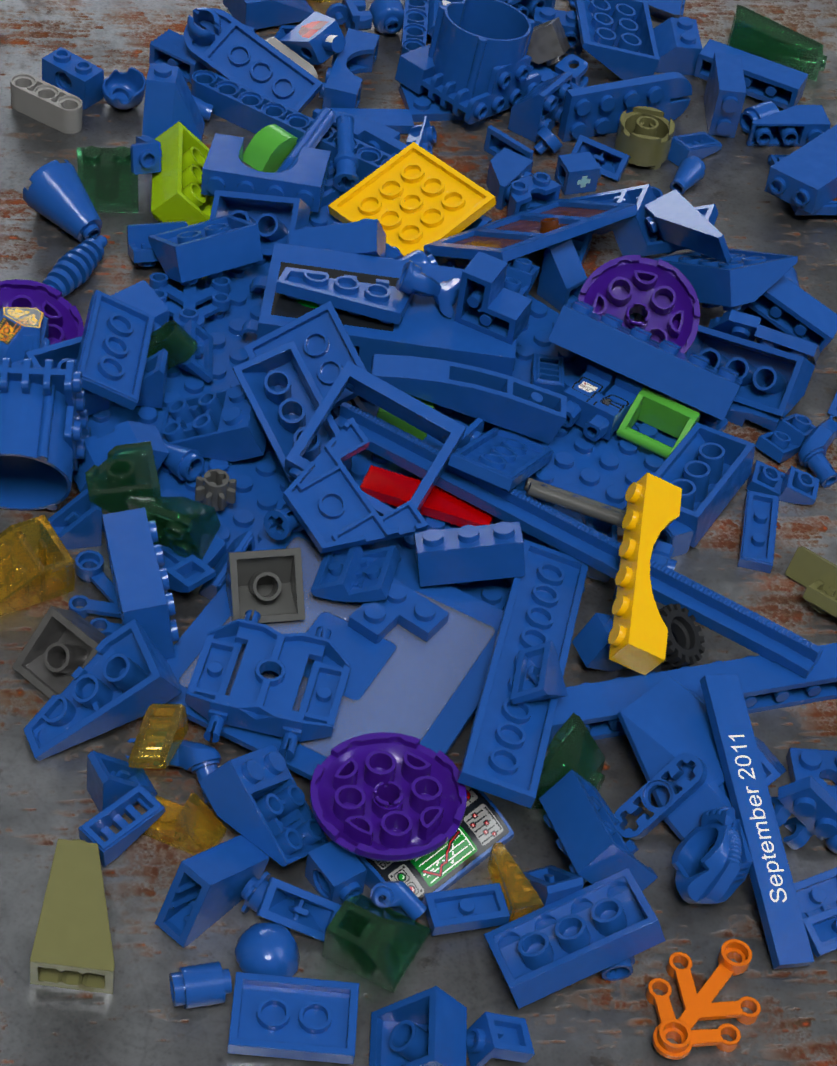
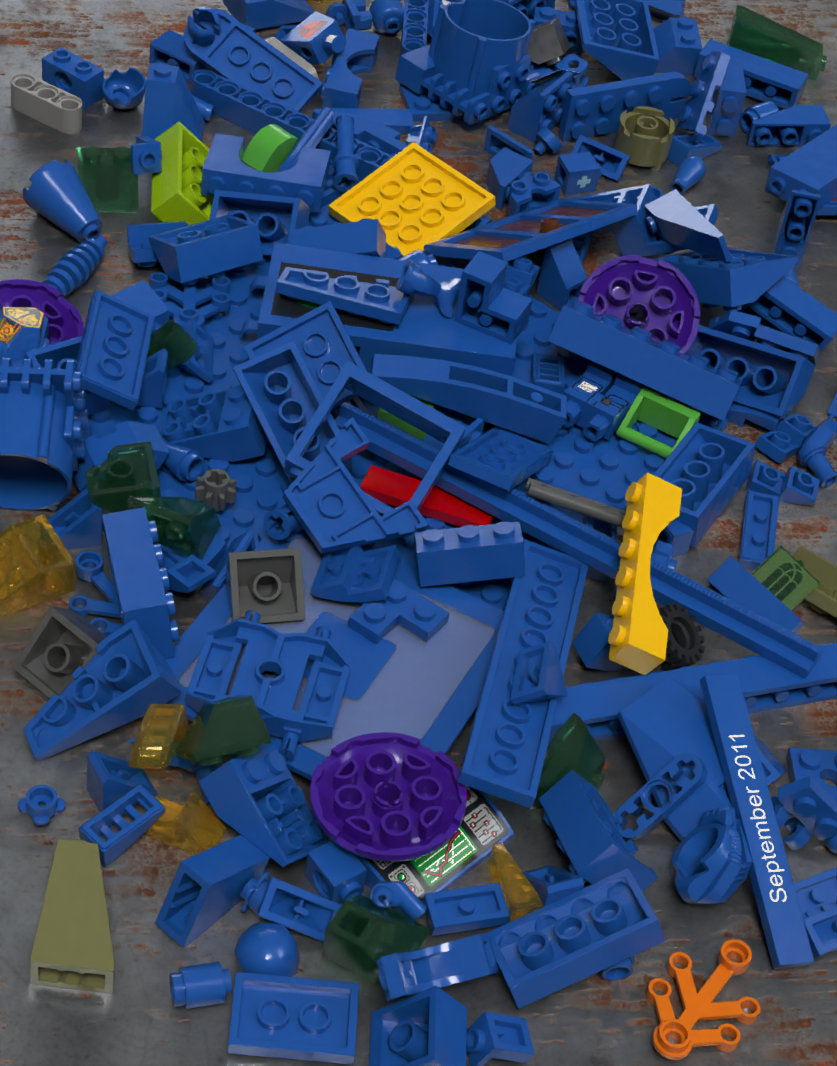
(38, 796): none -> blue plate
(224, 728): none -> clear green slope
(439, 966): none -> blue arch
(554, 74): none -> black sticker
(701, 101): none -> blue wing
(741, 587): none -> blue tile
(786, 578): none -> clear green piece
(796, 224): none -> blue slope

